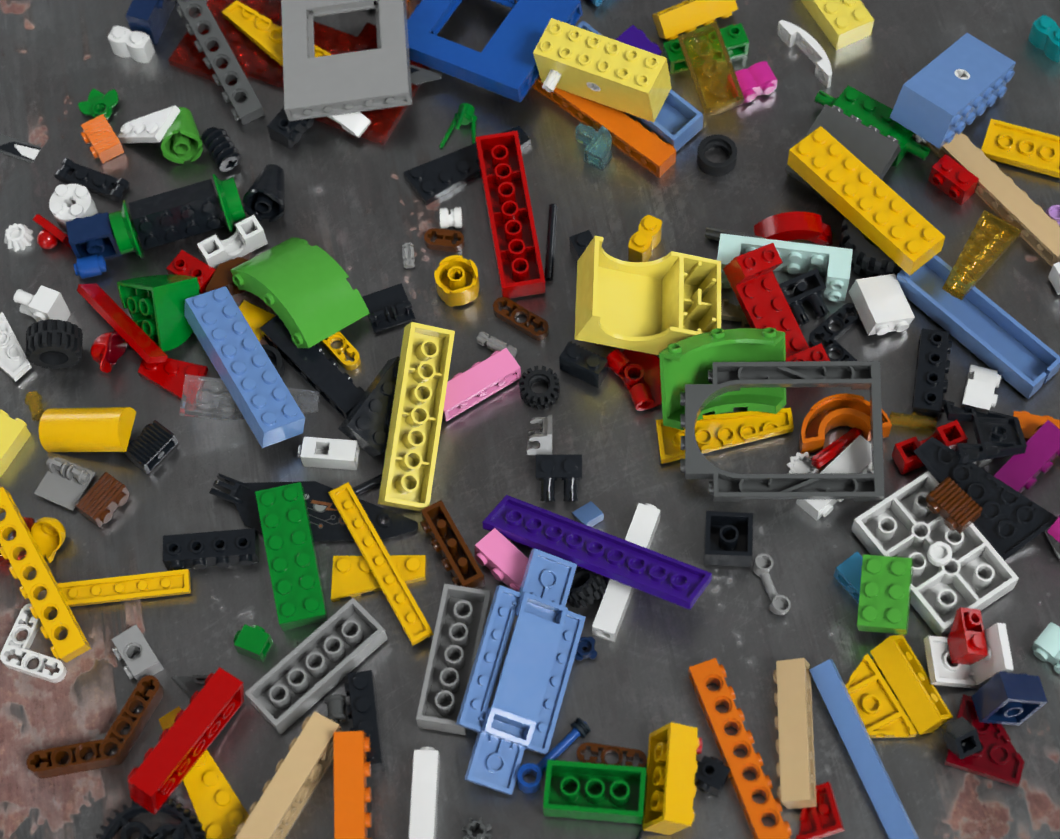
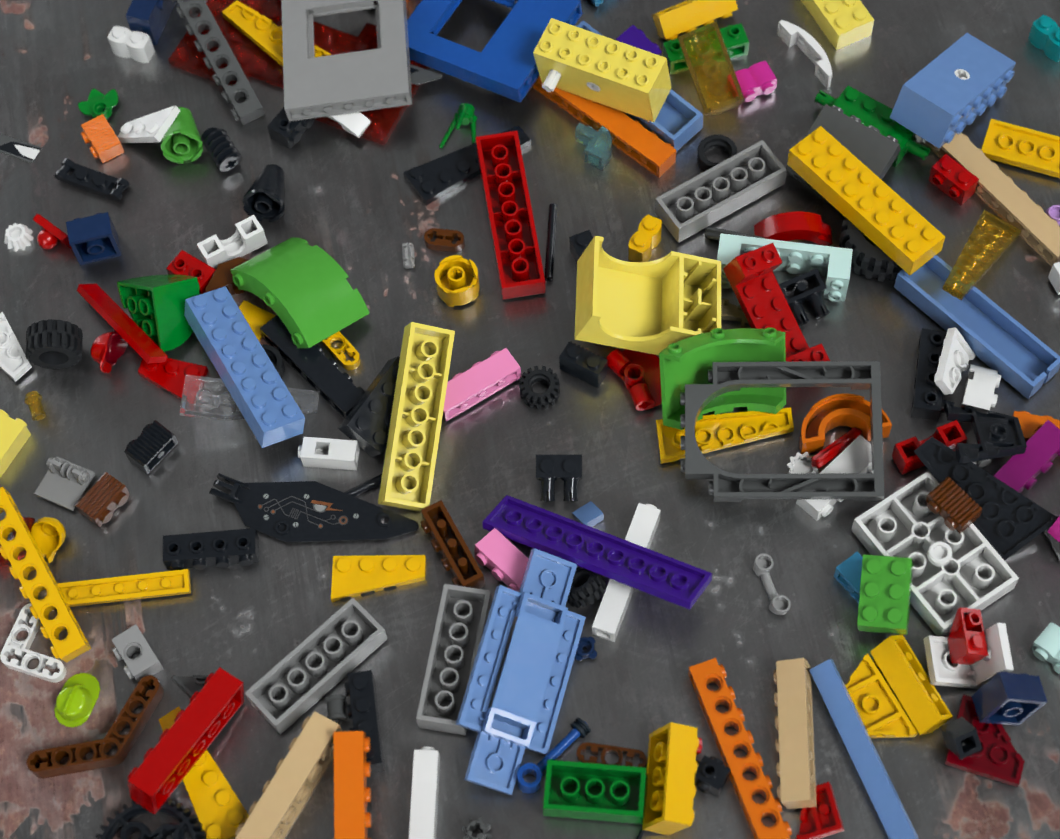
(43, 305): white brick -> none
(71, 202): white brick -> none
(77, 700): none -> lime piece
(86, 429): yellow brick -> none
(90, 266): blue brick -> none
(176, 215): black brick -> none
(253, 642): green brick -> none
(291, 556): green brick -> none
(380, 564): yellow tile -> none
(388, 308): black hinge -> none
(451, 218): white wheel -> none
(494, 344): light grey axle -> none
(515, 310): reddish brown beam -> none
(541, 440): light grey hinge -> none
(720, 191): none -> light grey brick
(728, 539): black brick -> none
(829, 337): black beam -> none
(881, 304): white brick -> none
(913, 421): clear yellow pin -> none
(952, 361): none -> white wing

